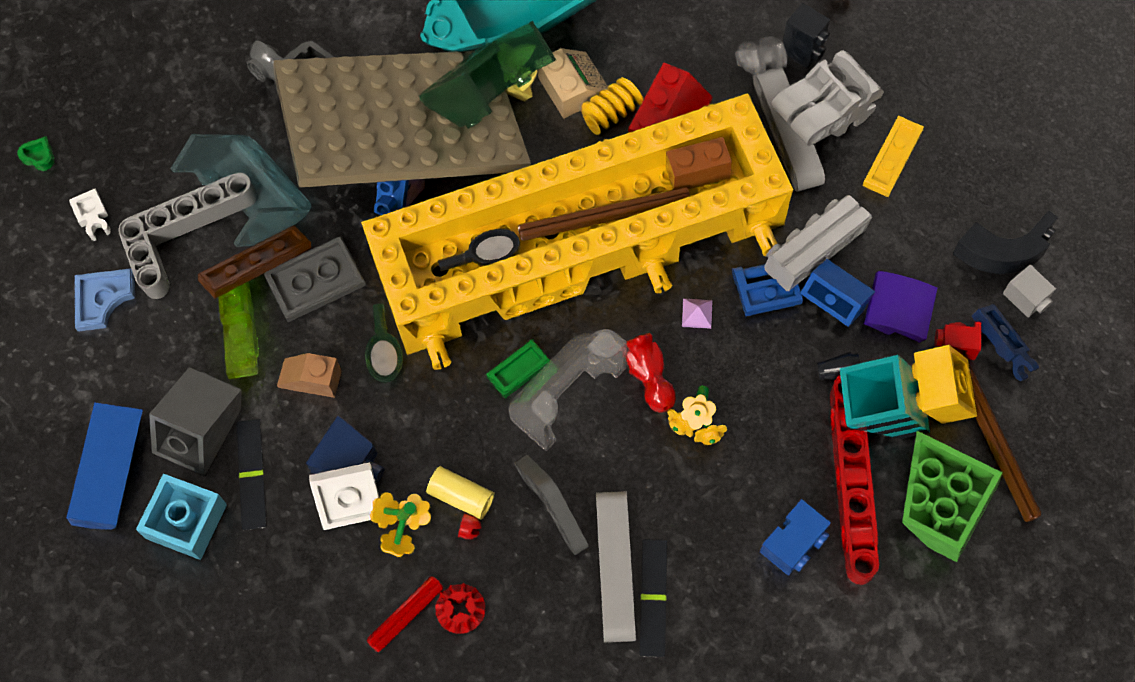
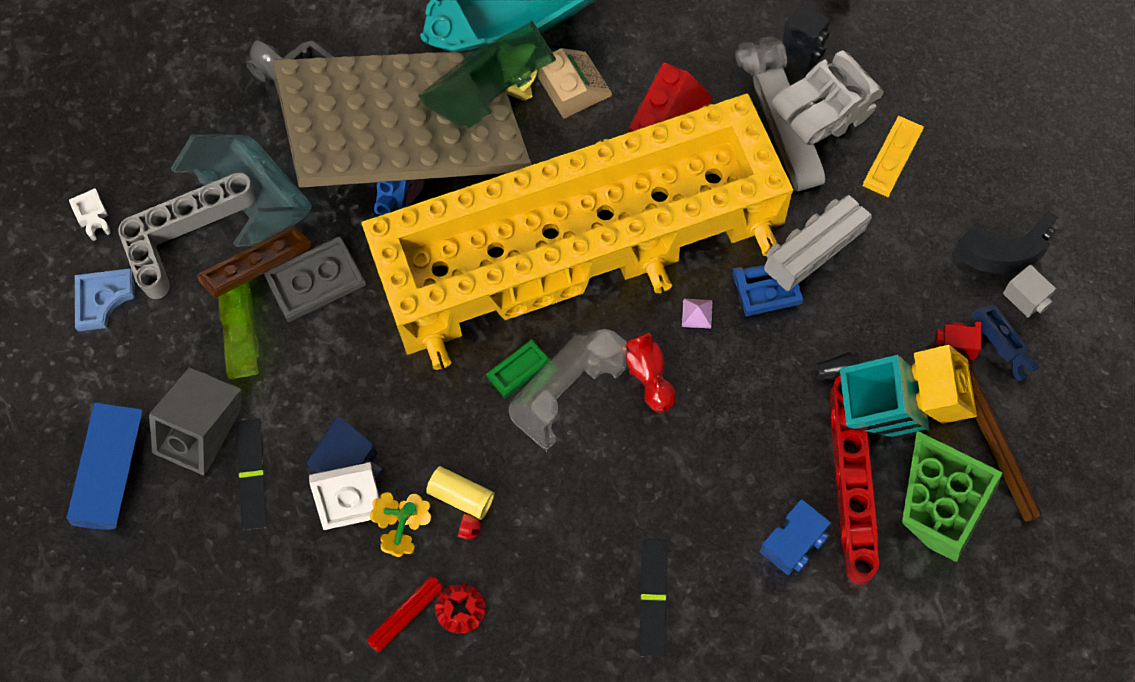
(37, 154): green tile -> none
(181, 516): medium azure brick -> none
(310, 374): medium nougat slope -> none
(383, 350): clear green piece -> none
(485, 249): black piece -> none
(549, 493): dark grey beam -> none
(599, 214): reddish brown axle -> none
(609, 103): yellow piece -> none
(615, 567): light grey beam -> none
(695, 414): yellow plant -> none
(698, 164): dark orange brick -> none
(837, 292): blue brick -> none
(901, 306): dark purple slope -> none

